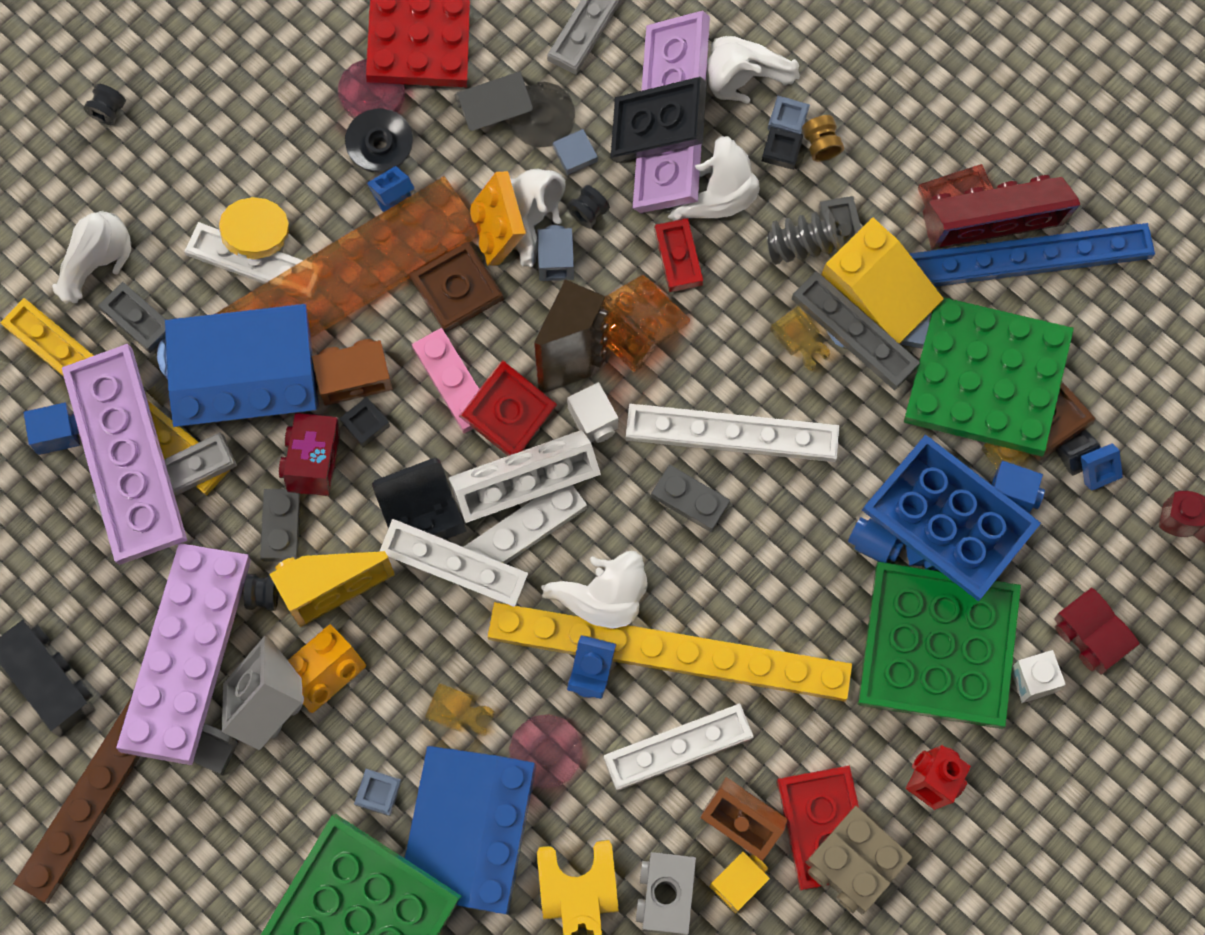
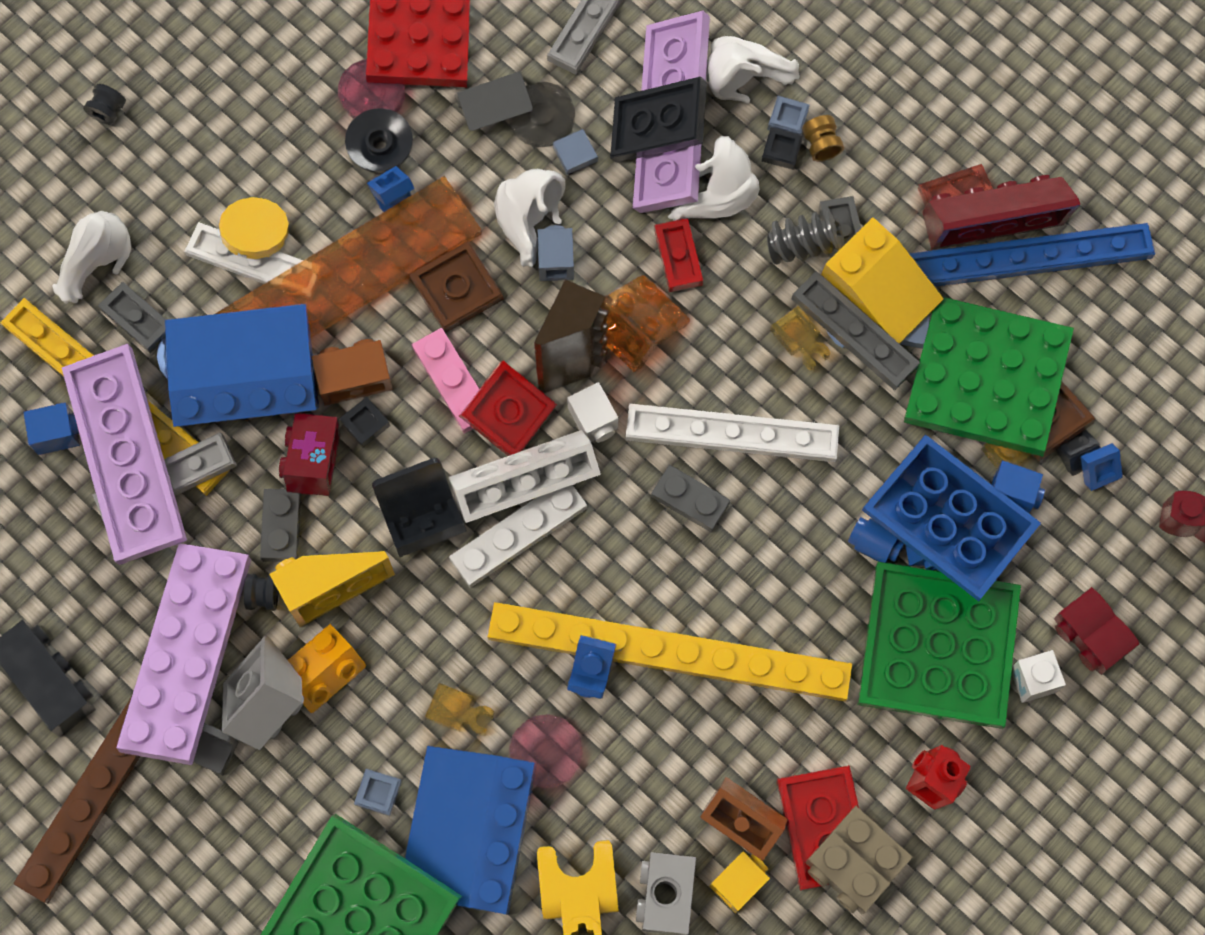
(453, 562): white plate -> none
(498, 218): light orange plate -> none
(588, 206): black wheel -> none
(612, 595): white piece -> none
(678, 747): white tile -> none

